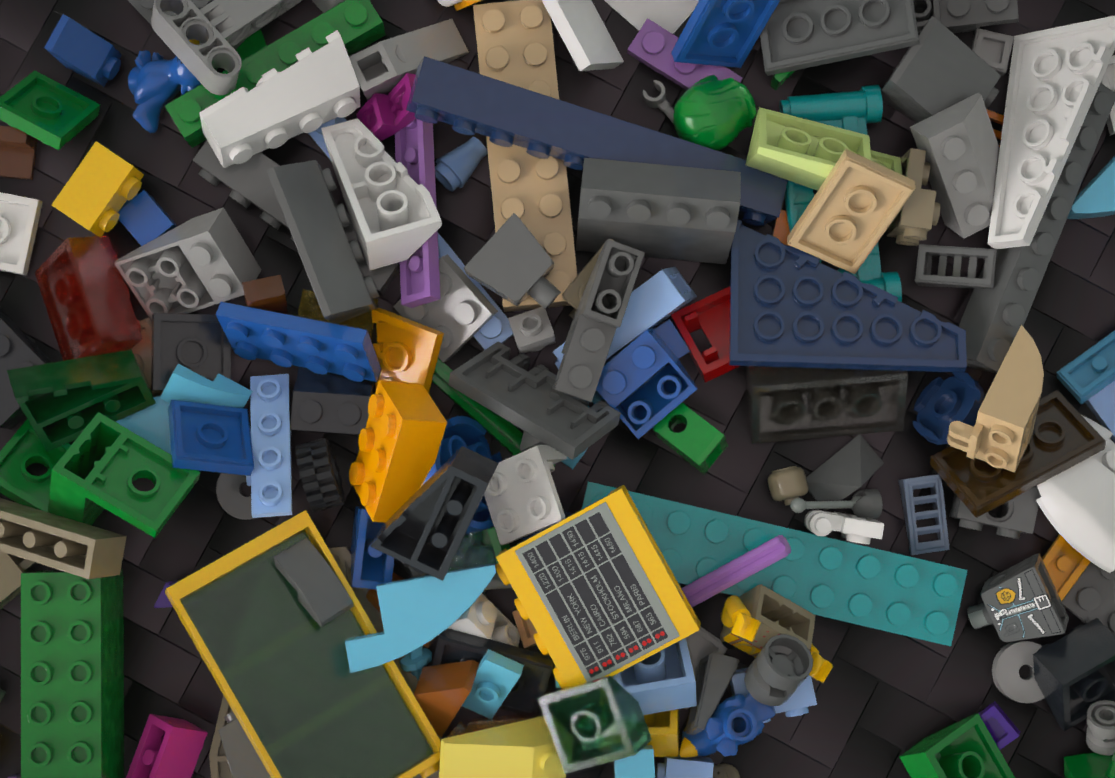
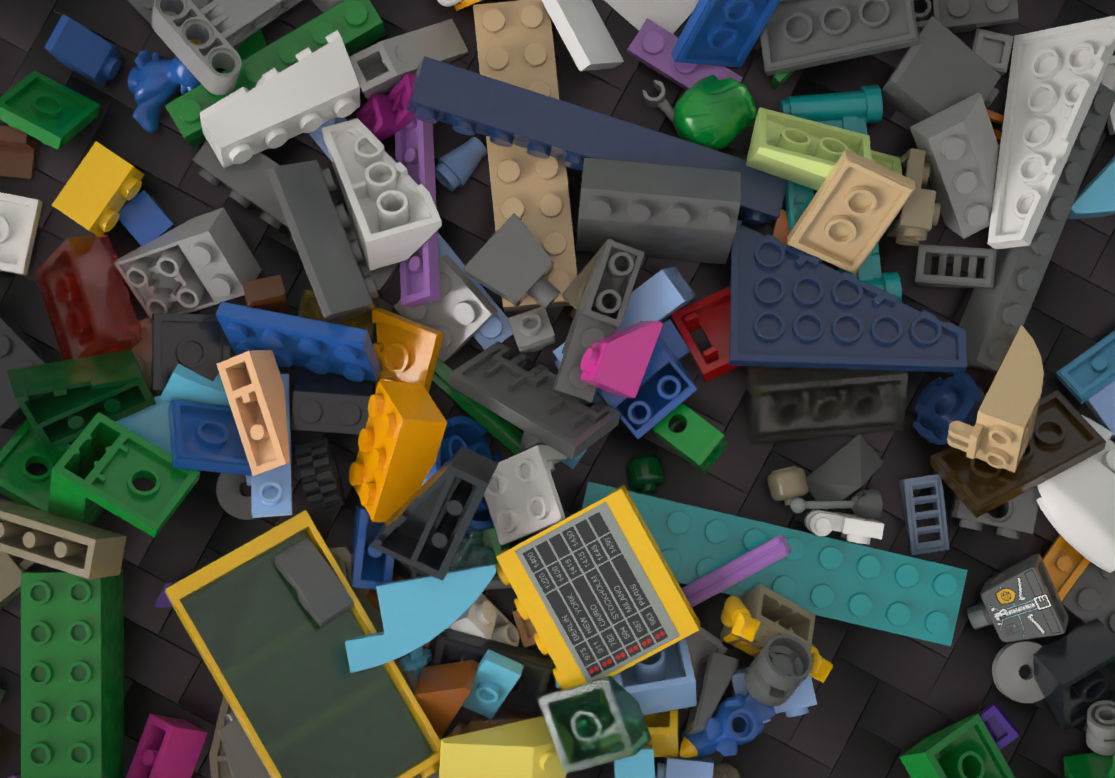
(258, 407): none -> light nougat slope
(621, 359): none -> dark pink slope
(645, 473): none -> dark green piece

